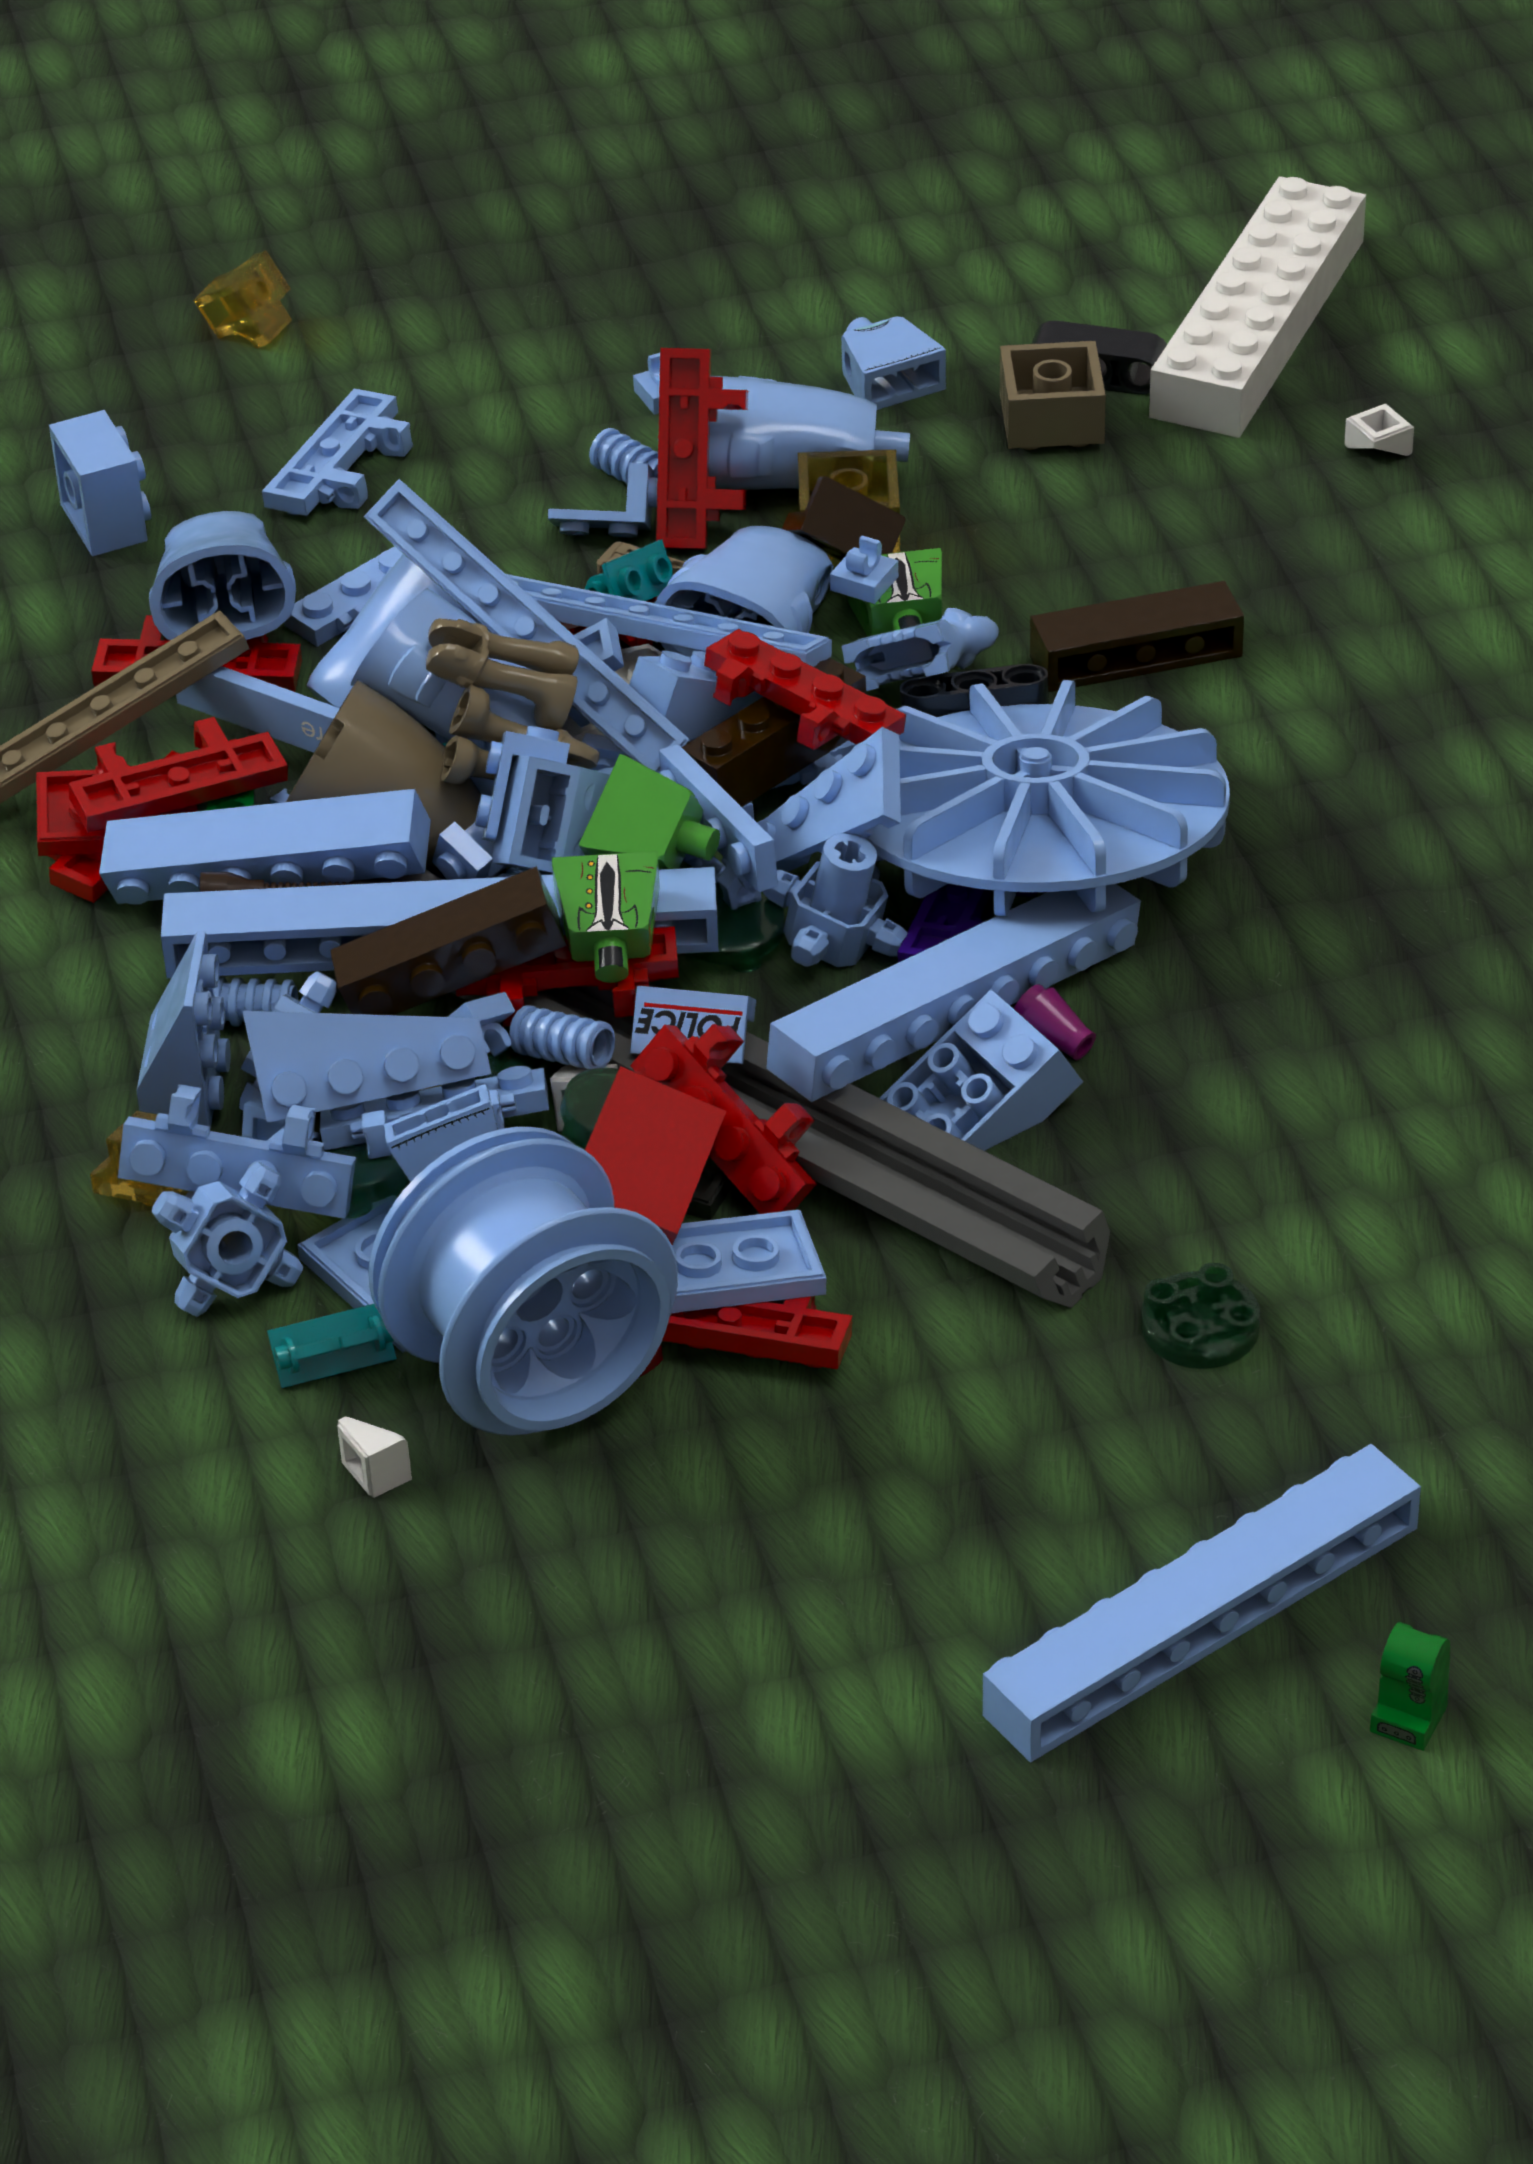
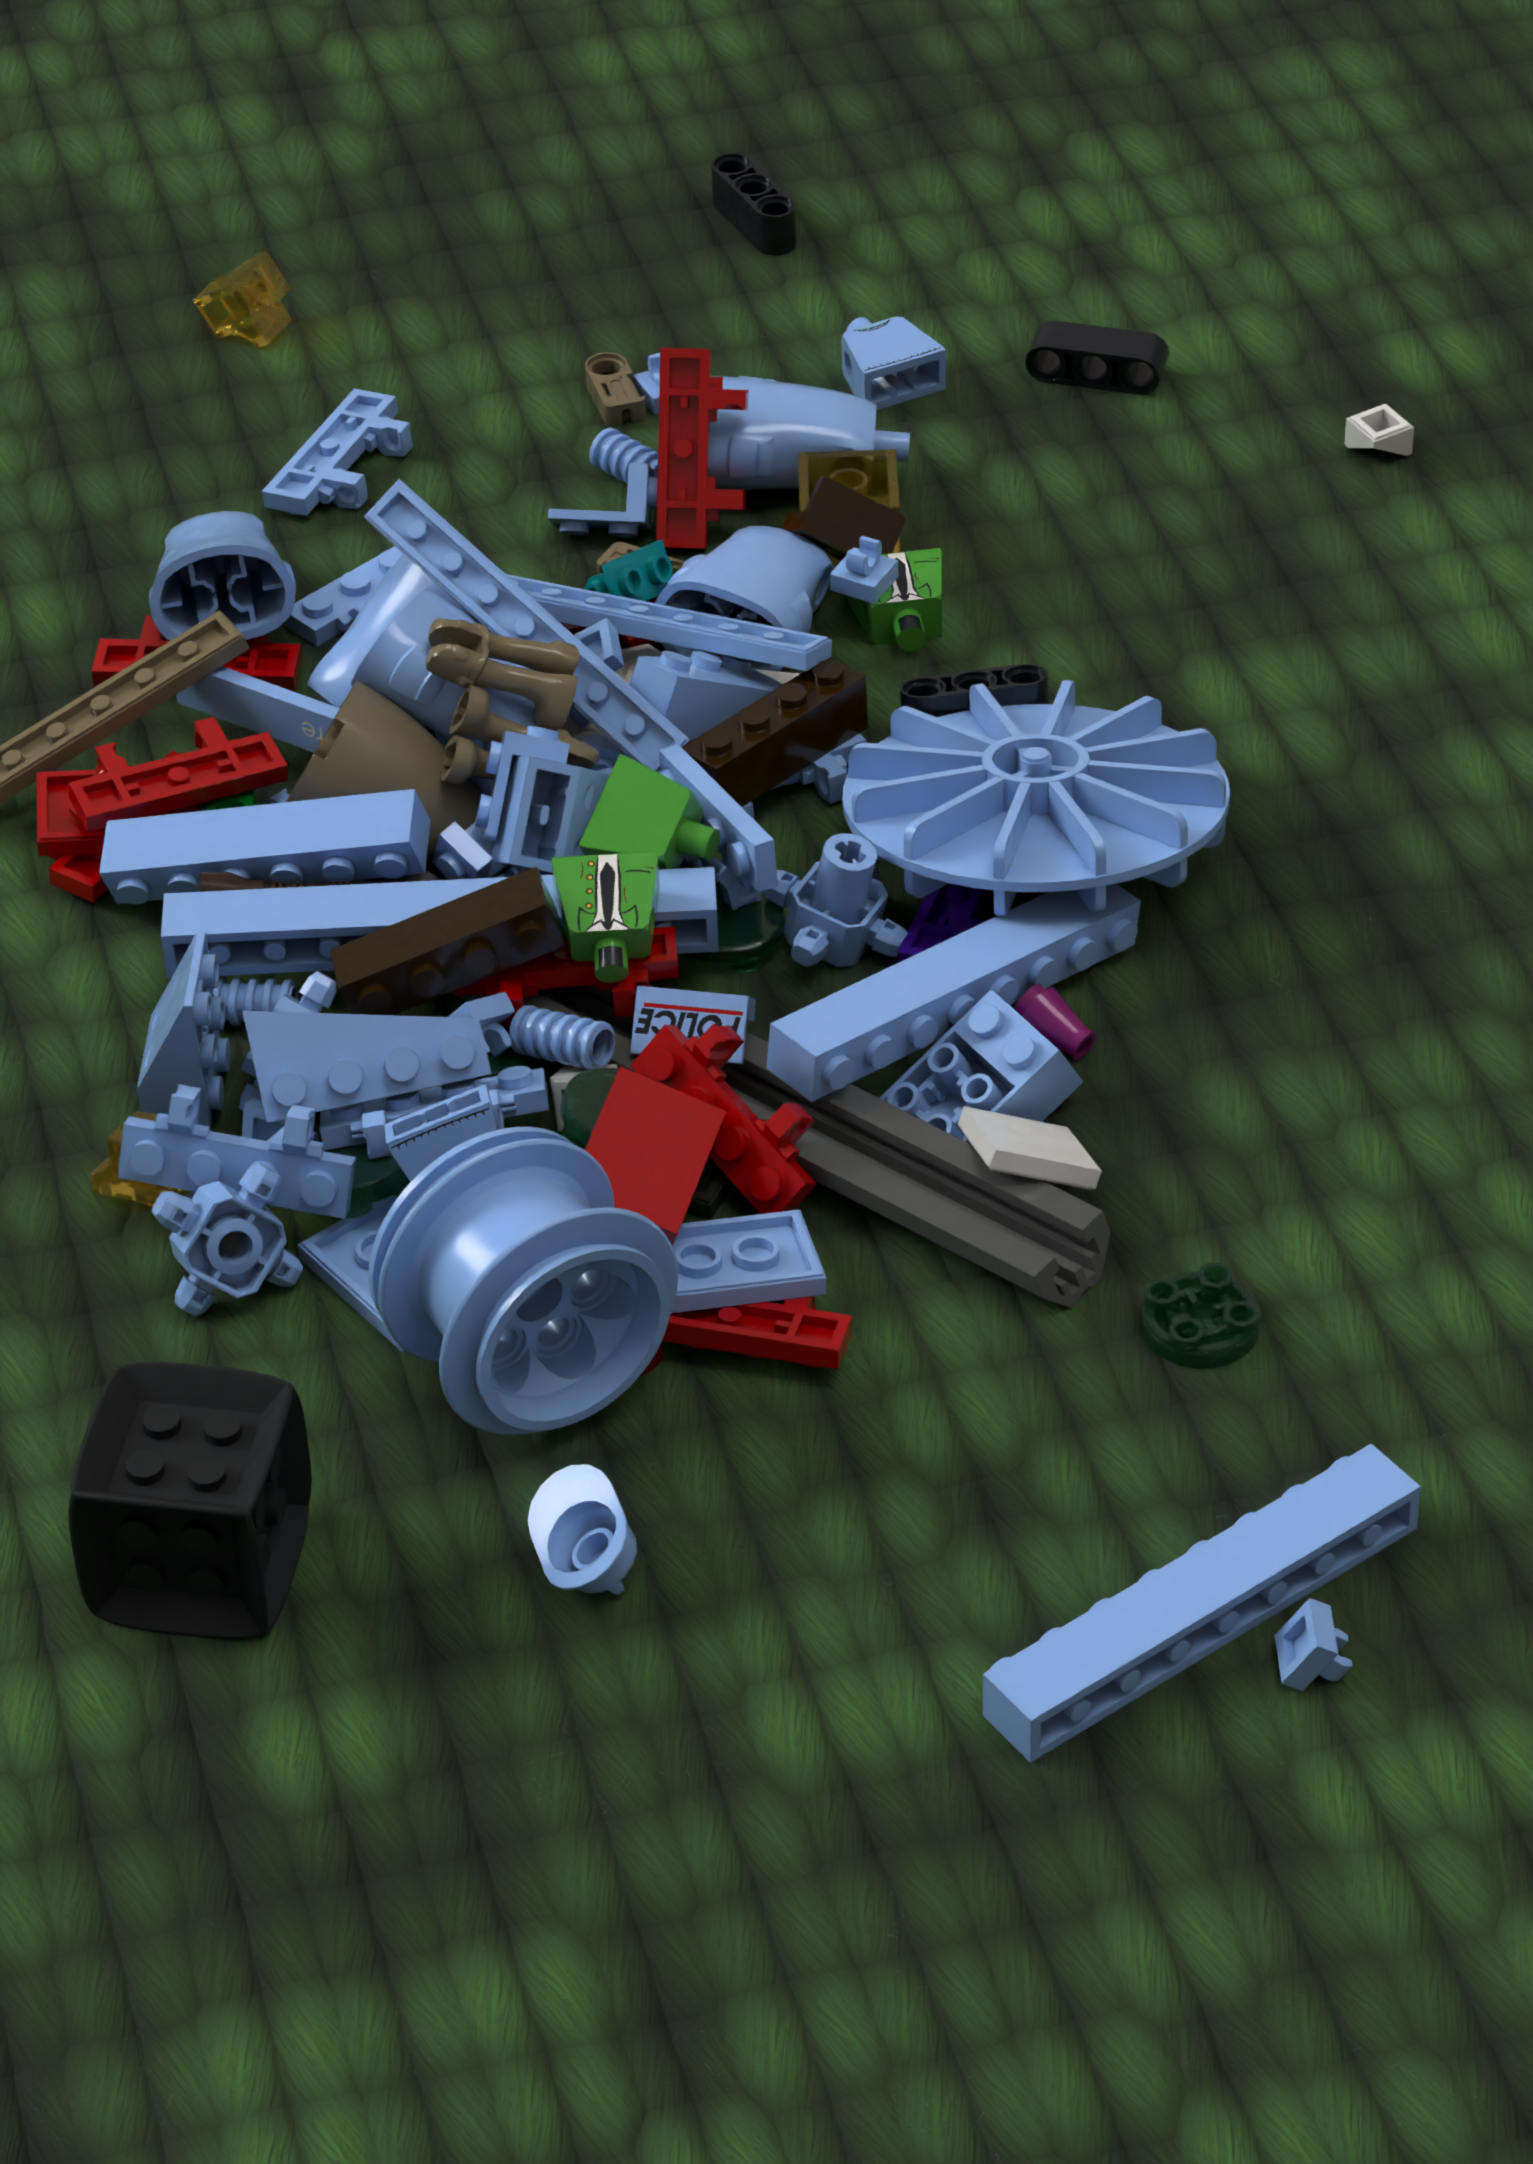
(100, 482): light blue brick -> none
(191, 1499): none -> black piece
(330, 1345): teal hinge -> none
(373, 1455): white slope -> none
(581, 1531): none -> light blue piece
(614, 393): none -> dark tan piece
(754, 204): none -> black beam
(821, 699): red hinge -> none
(845, 798): light blue wing -> none
(922, 648): light blue animal -> none
(1029, 1148): none -> white tile
(1052, 395): dark tan brick -> none
(1138, 635): dark brown brick -> none
(1257, 307): white brick -> none
(1310, 1647): none -> light blue tile
(1412, 1686): green leg -> none

